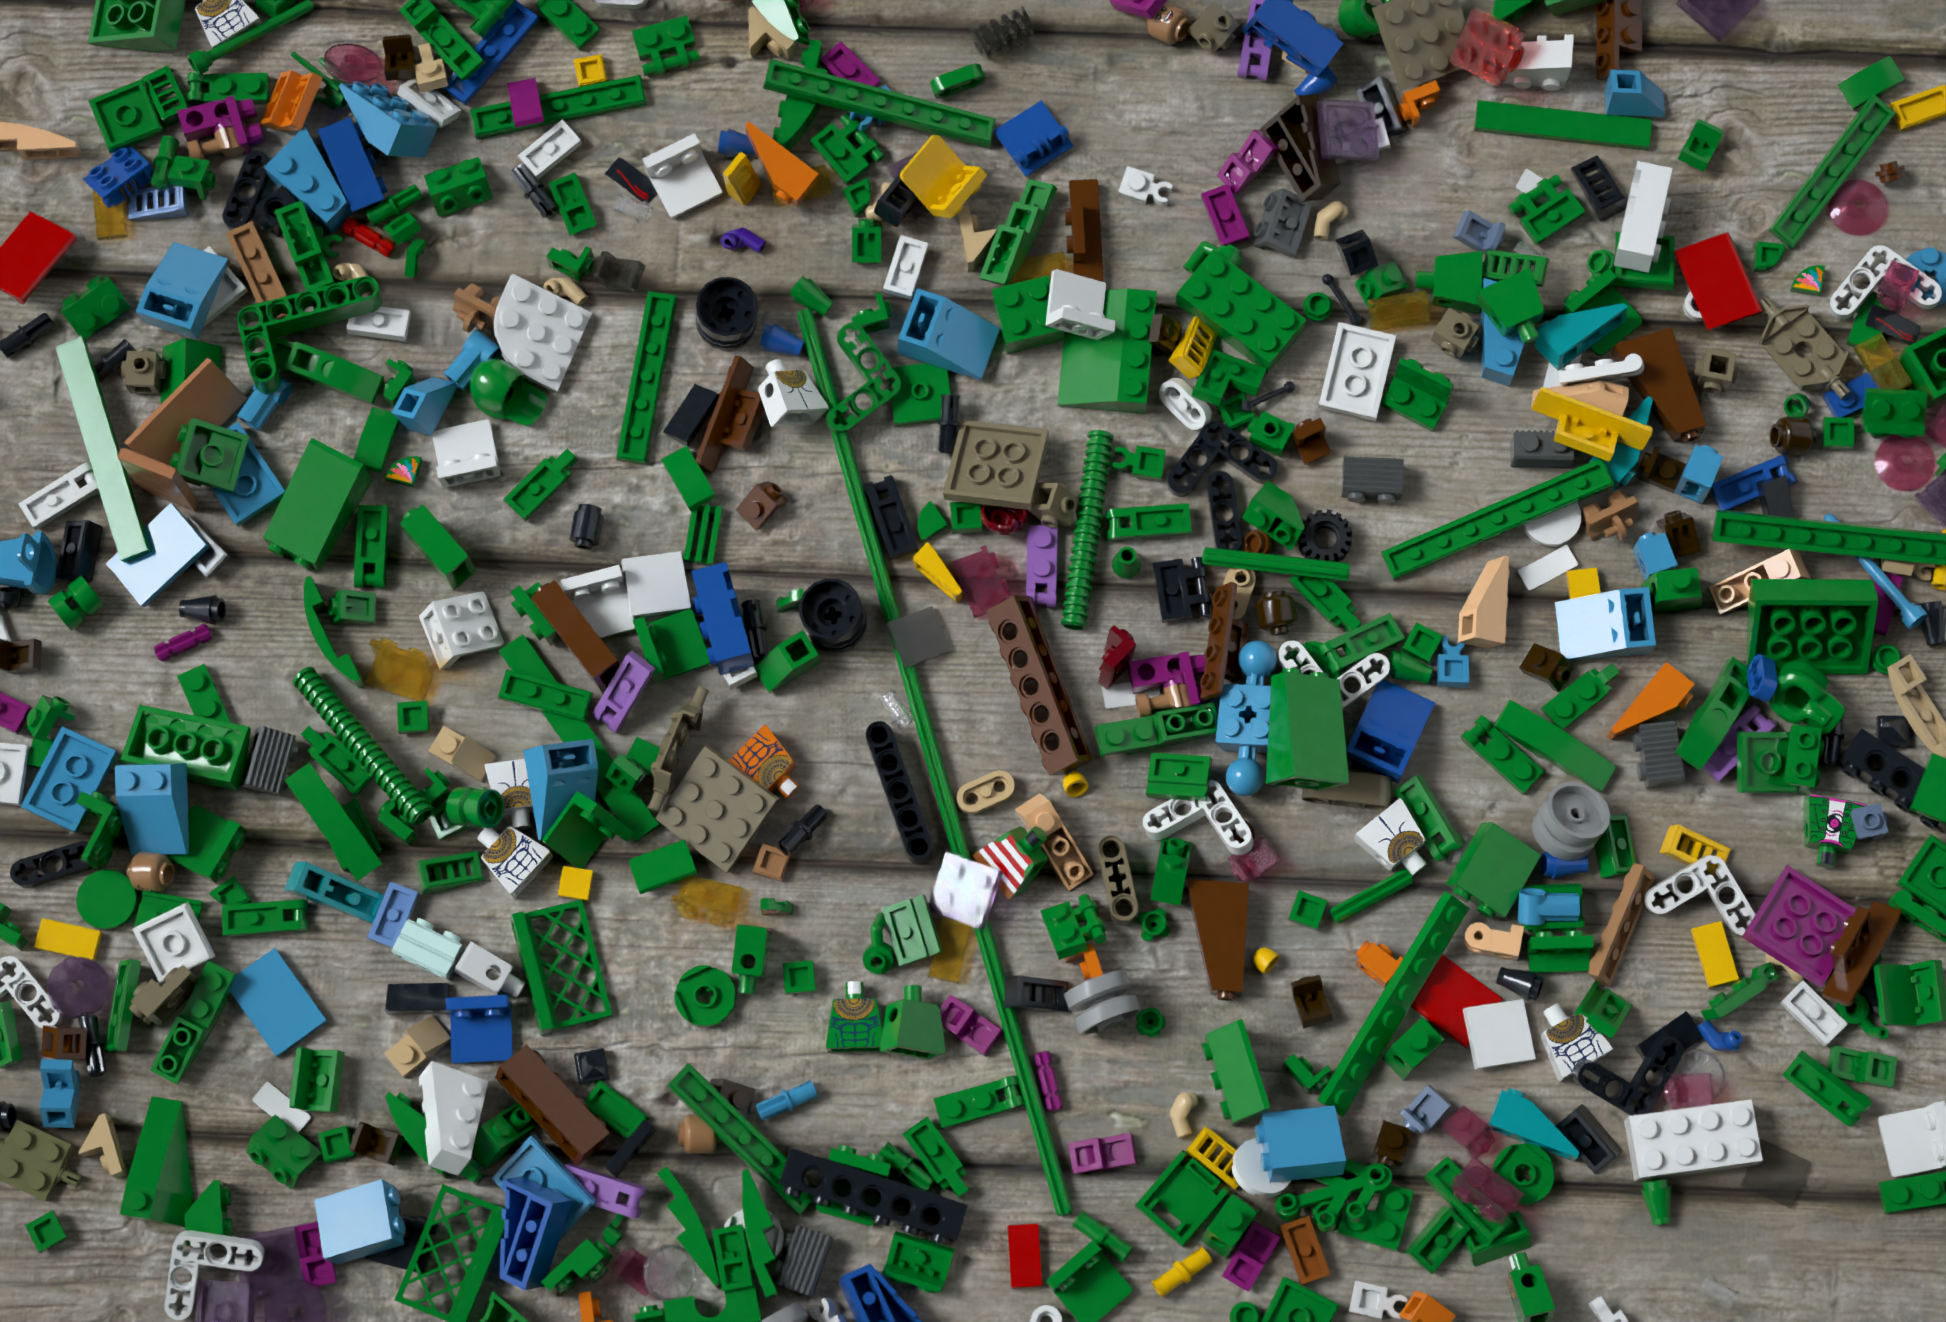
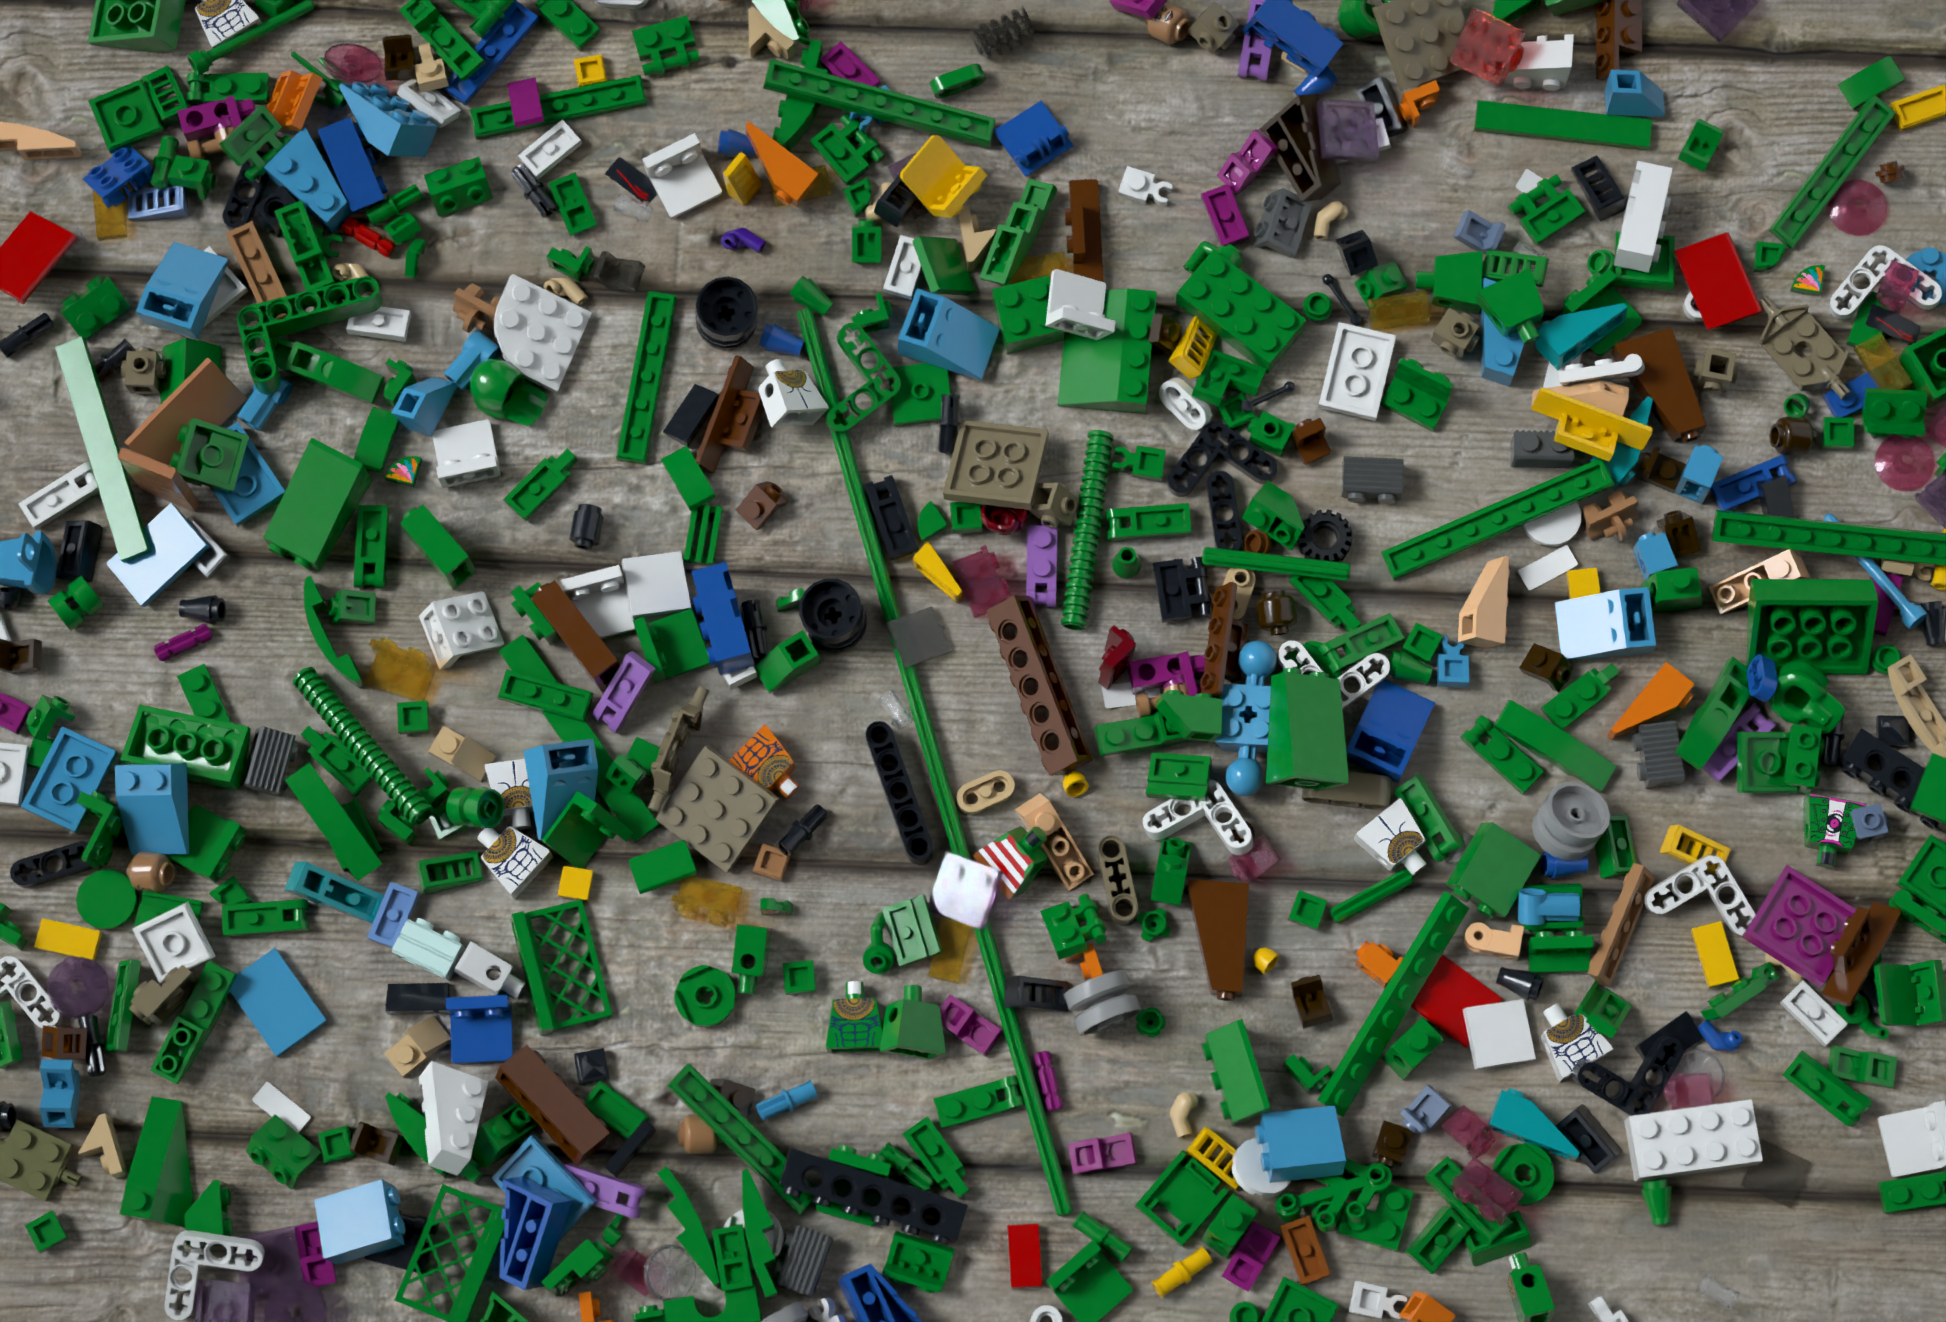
(251, 136): none -> green plate
(316, 1080): green bracket -> none
(943, 265): none -> green tile
(1192, 716): none -> green slope

